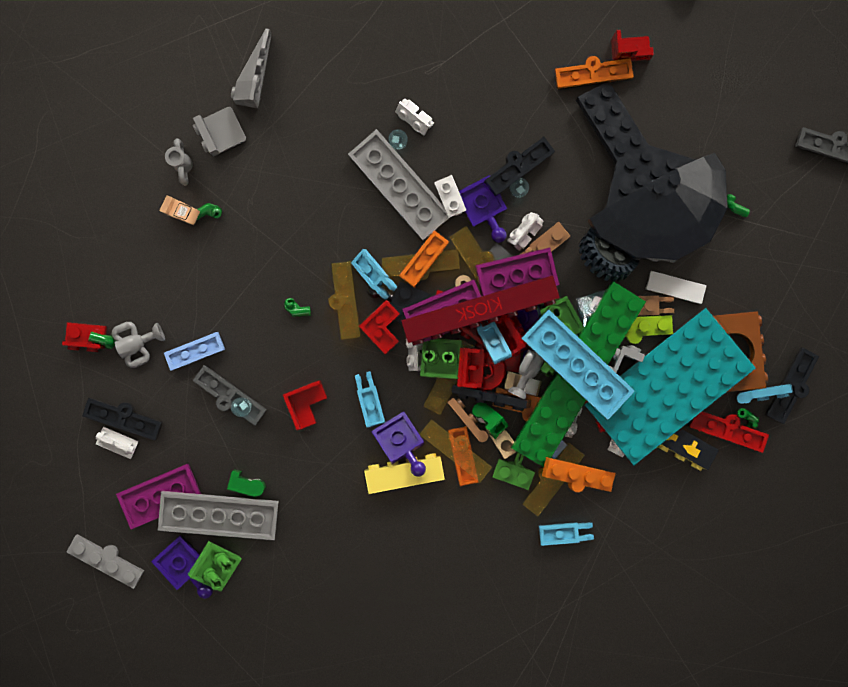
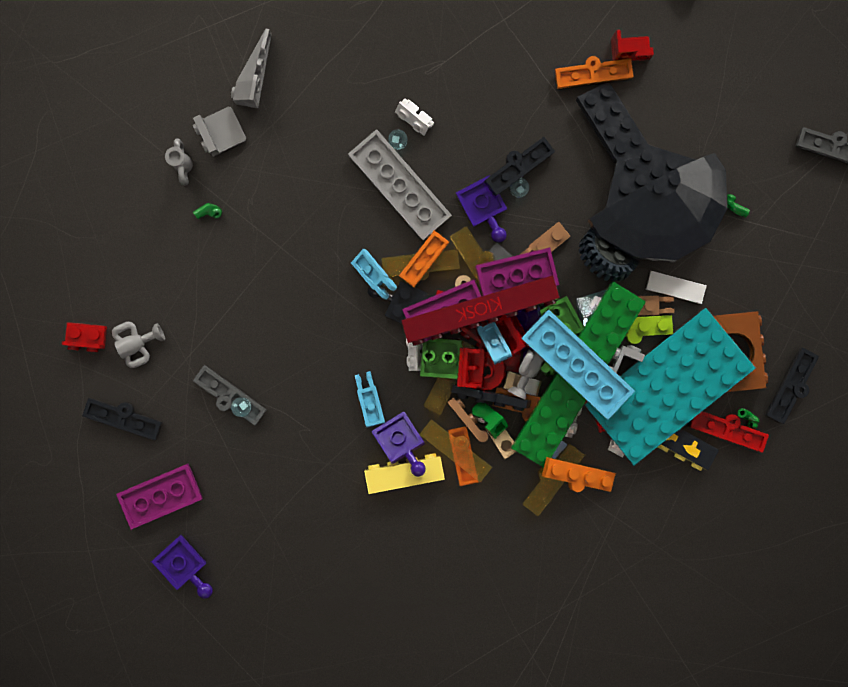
(105, 560): light grey hinge -> none
(106, 340): green arm -> none
(116, 442): white hinge -> none
(179, 210): light nougat leg -> none
(194, 351): light blue plate -> none
(214, 566): bright green plate -> none
(217, 515): light grey plate -> none
(245, 485): green leg -> none
(295, 310): green arm -> none
(299, 403): red panel -> none
(345, 300): clear yellow hinge -> none
(376, 326): red panel -> none
(450, 196): white hinge -> none
(514, 472): bright green plate -> none
(530, 223): white hinge -> none
(563, 533): medium azure hinge -> none
(764, 393): medium azure hinge -> none

